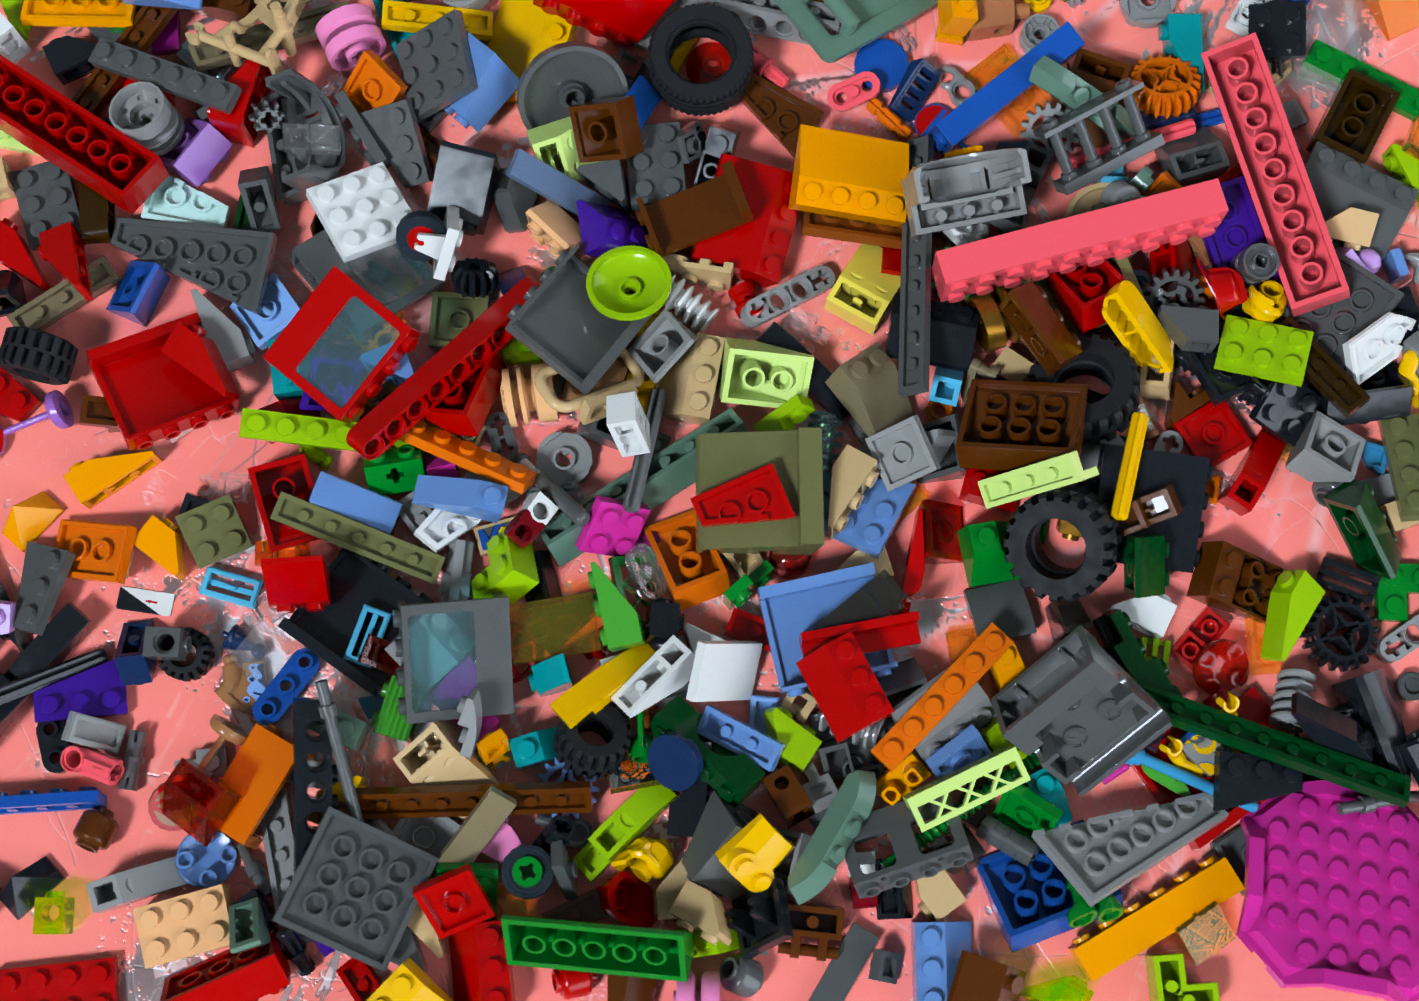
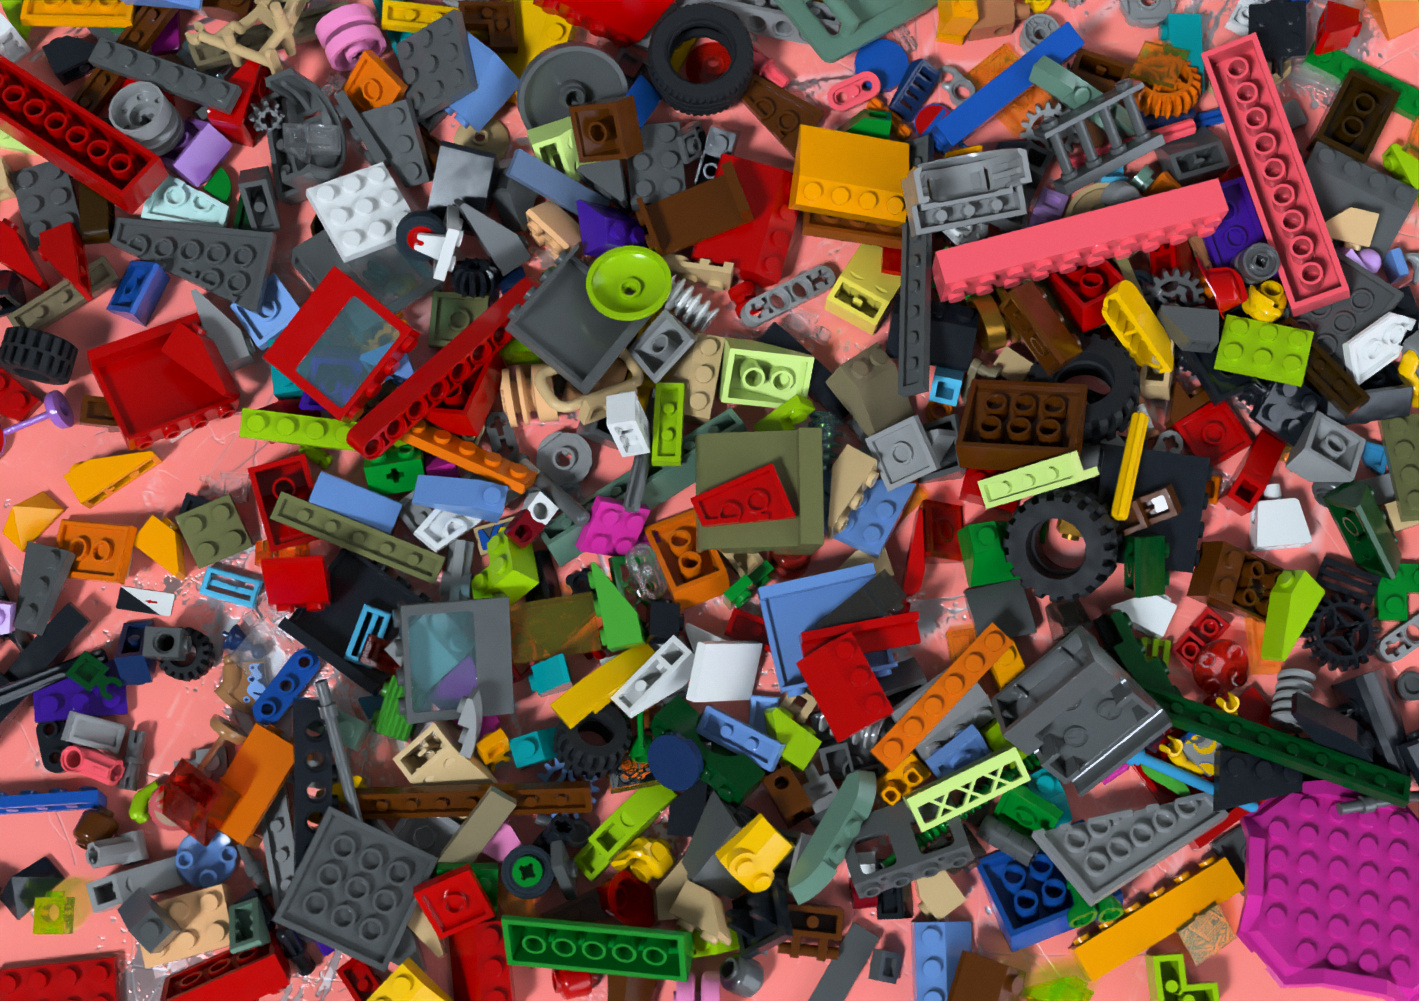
(91, 672): none -> dark green plate
(123, 849): none -> light grey piece
(140, 802): none -> lime arm
(148, 921): none -> dark grey slope
(220, 187): none -> green tile
(494, 17): none -> reddish brown plate
(495, 139): none -> tan dish
(498, 242): none -> dark grey slope
(574, 581): none -> black plate
(668, 424): none -> lime plate
(869, 123): none -> green slope
(1048, 207): none -> lavender slope
(1159, 64): none -> clear yellow piece
(1277, 523): none -> white torso
(1336, 27): none -> red slope

